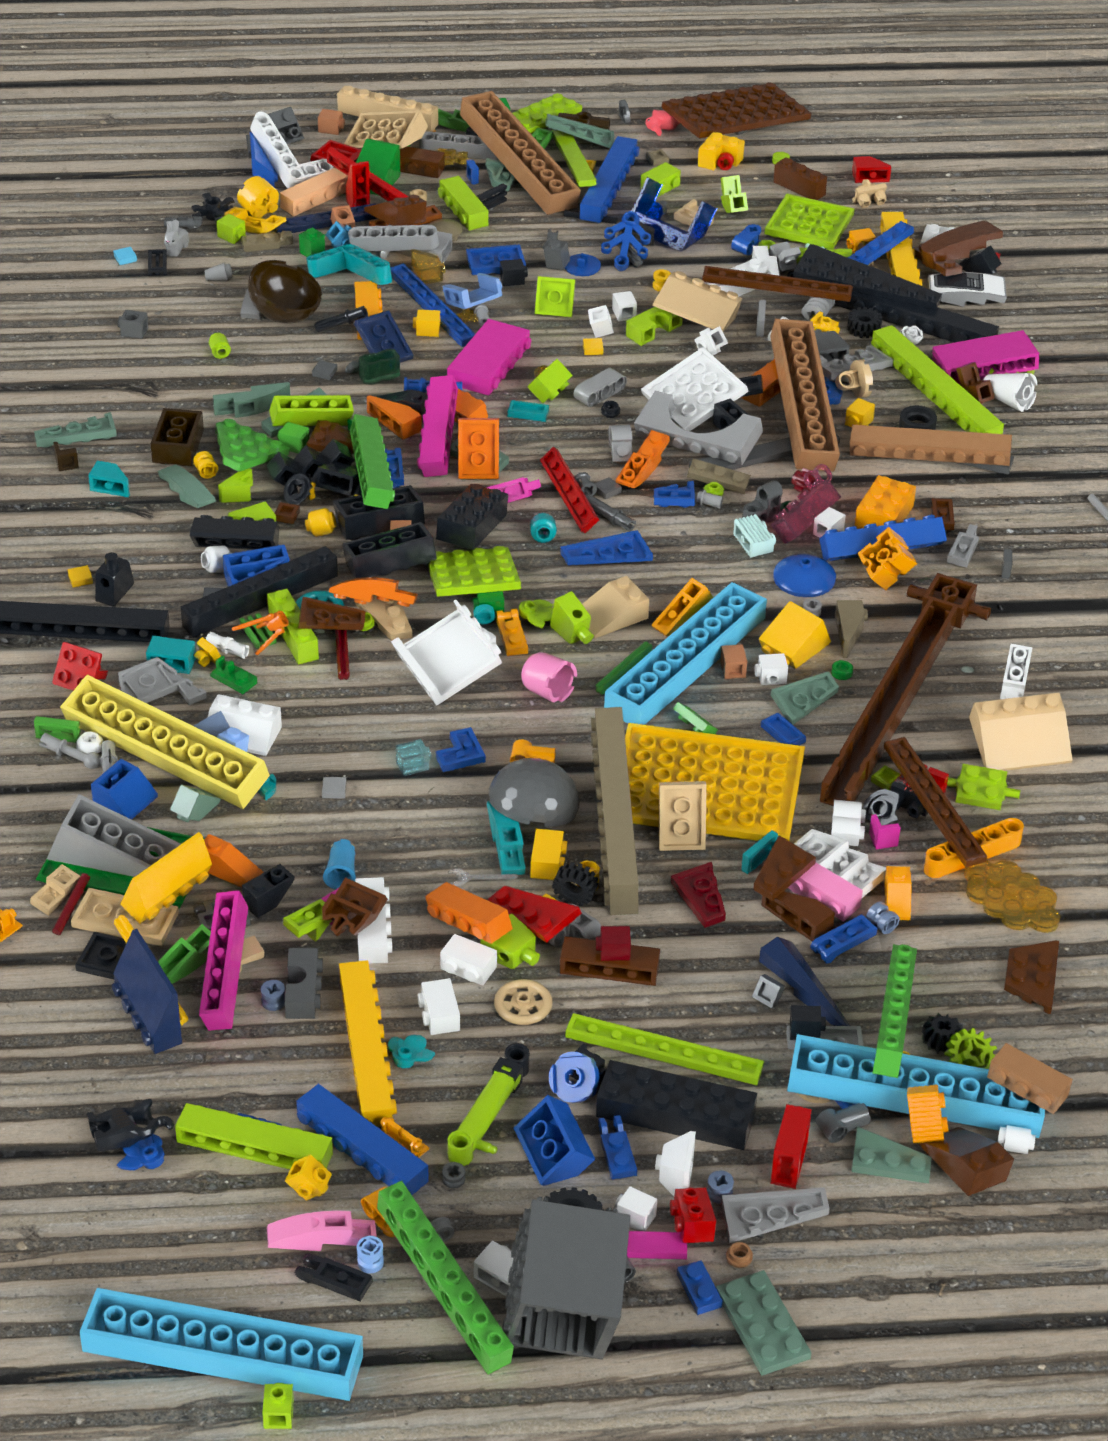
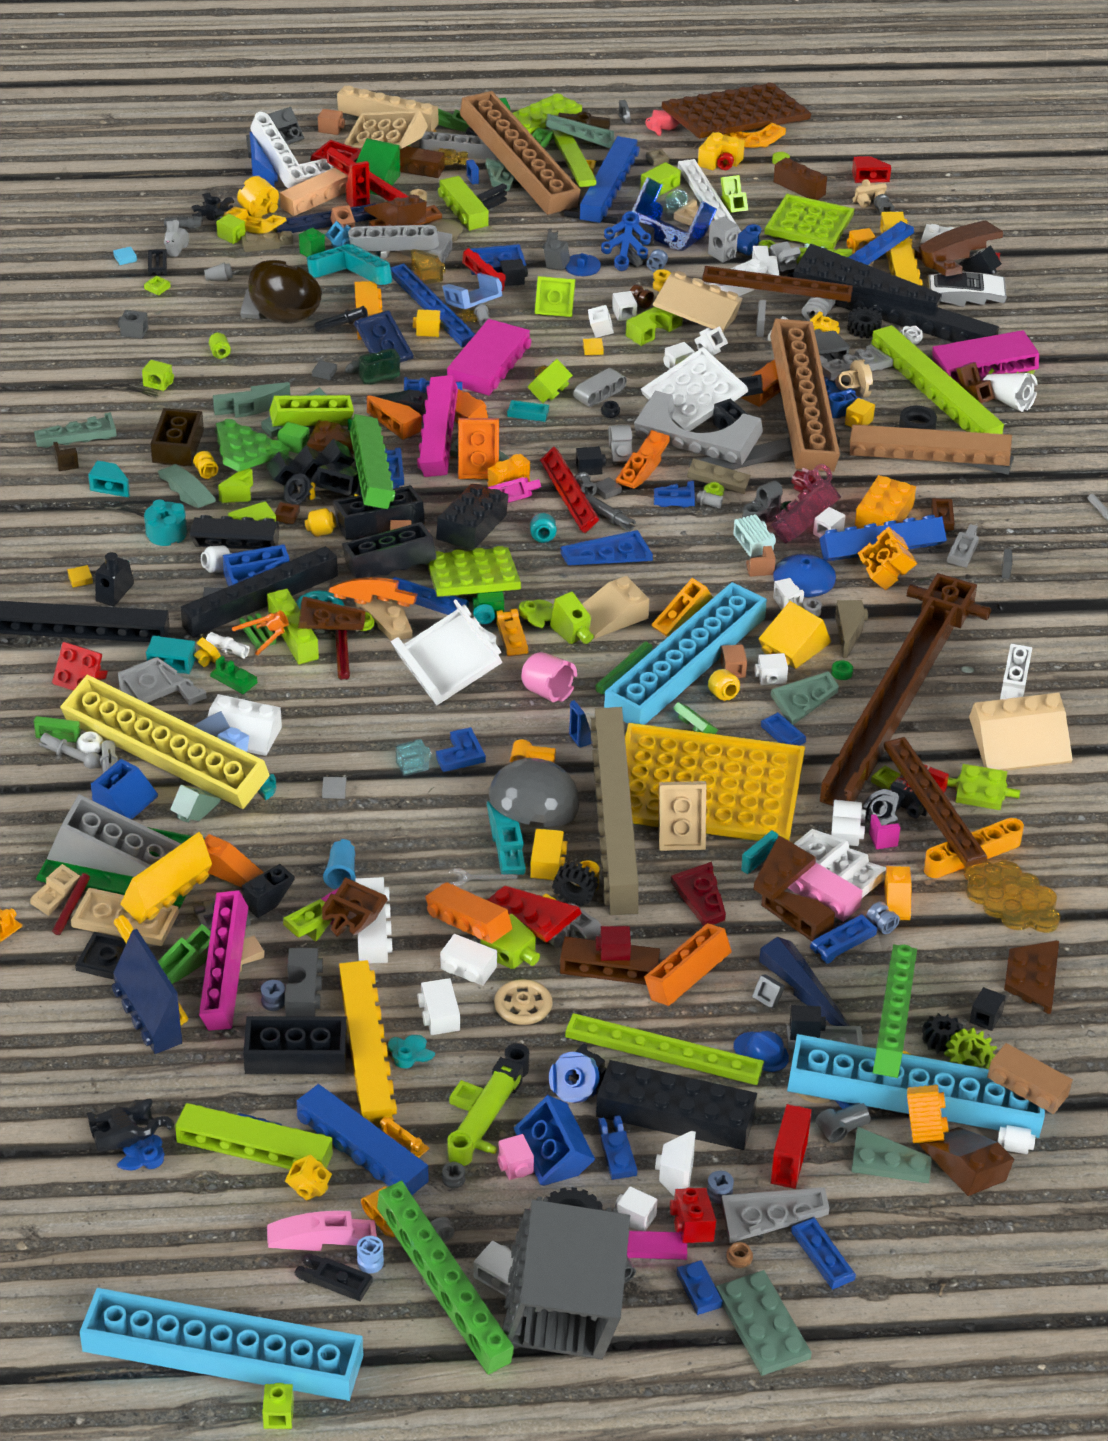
(157, 285): none -> lime tile
(157, 375): none -> lime brick
(165, 523): none -> teal brick
(295, 1045): none -> black brick
(428, 598): none -> blue tile
(465, 1095): none -> lime plate
(477, 265): none -> red plate
(508, 470): none -> light orange brick
(515, 1157): none -> bright pink brick
(579, 727): none -> blue slope
(590, 460): none -> black brick
(643, 297): none -> reddish brown wheel
(654, 264): none -> sand blue wheel
(676, 199): none -> clear light blue brick
(676, 354): none -> white brick
(687, 964): none -> orange brick
(702, 188): none -> white plate
(723, 239): none -> light grey brick
(723, 684): none -> yellow head
(761, 138): none -> light orange plate
(762, 565): none -> nougat panel
(763, 1046): none -> blue piece
(787, 591): none -> white brick
(823, 1253): none -> blue tile
(841, 401): none -> blue piece
(883, 204): none -> dark grey bush
(987, 1009): none -> black brick

